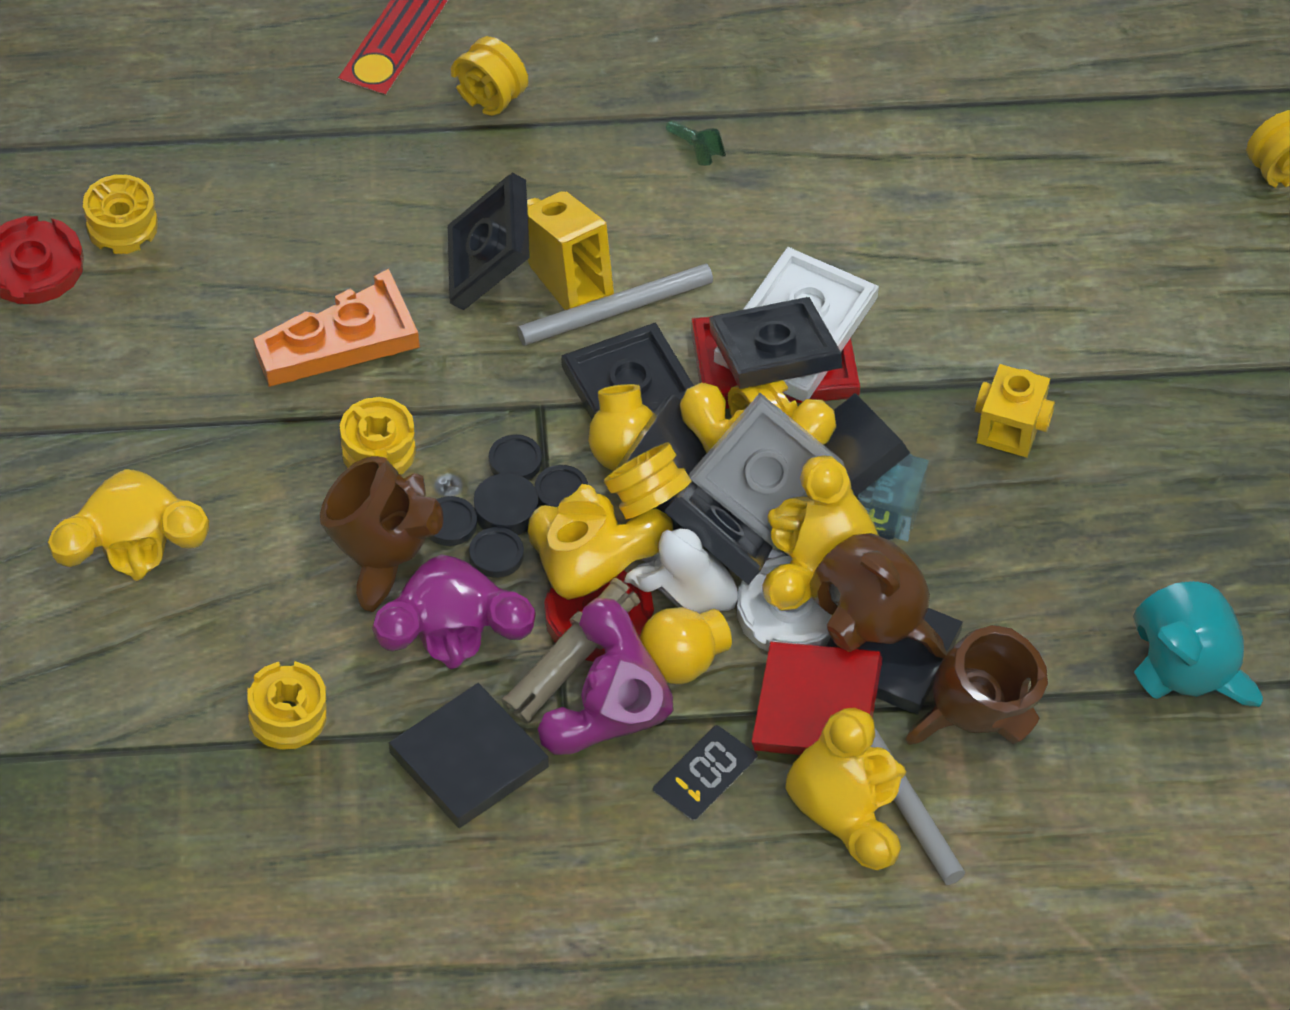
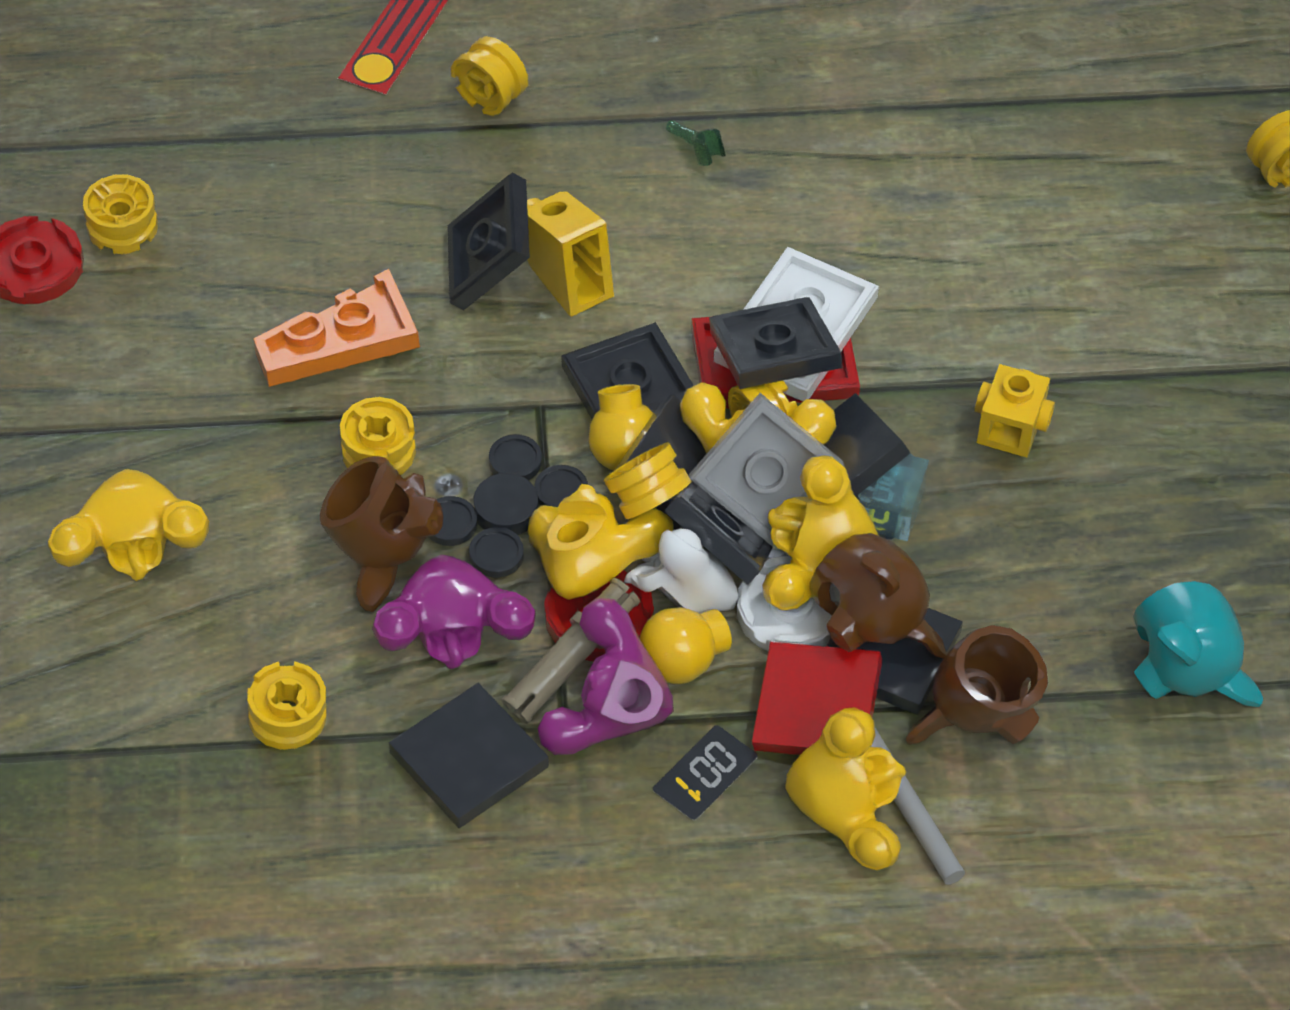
(614, 304): light grey bar -> none

